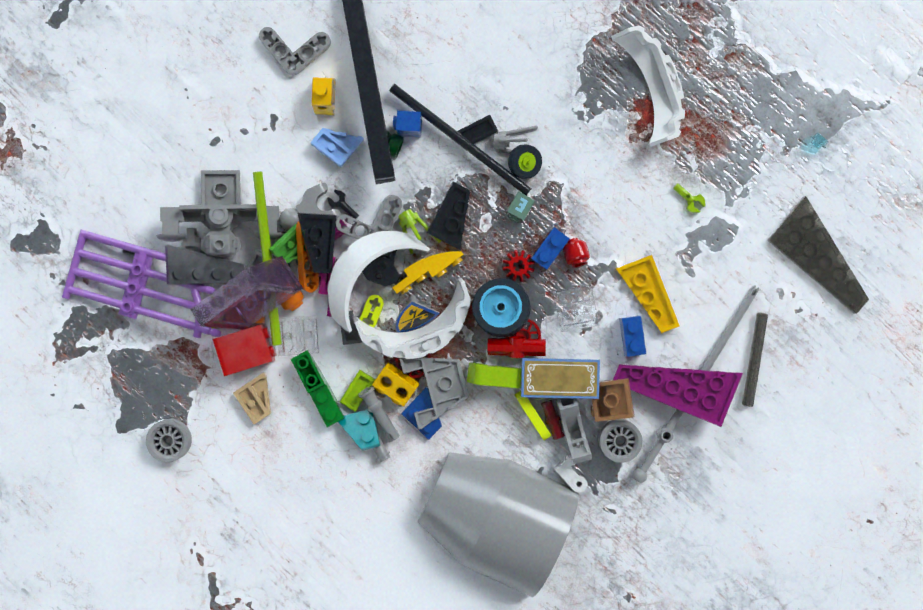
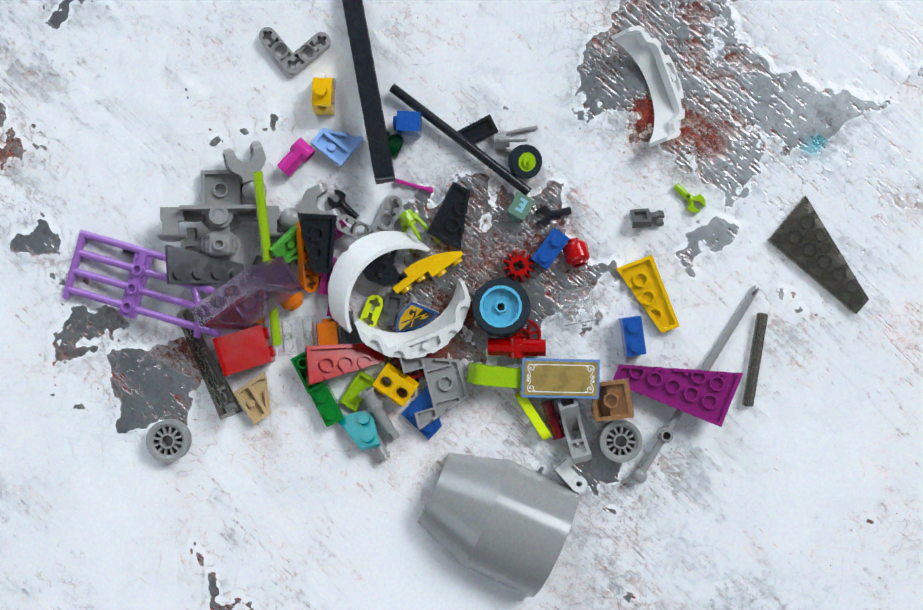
(211, 372): none -> clear smoke wing
(245, 170): none -> light grey piece
(299, 153): none -> dark pink piece
(328, 332): none -> orange brick
(336, 360): none -> wing
(393, 305): none -> dark grey plate
(429, 189): none -> dark pink hinge
(552, 214): none -> black bar
(644, 218): none -> dark grey plate

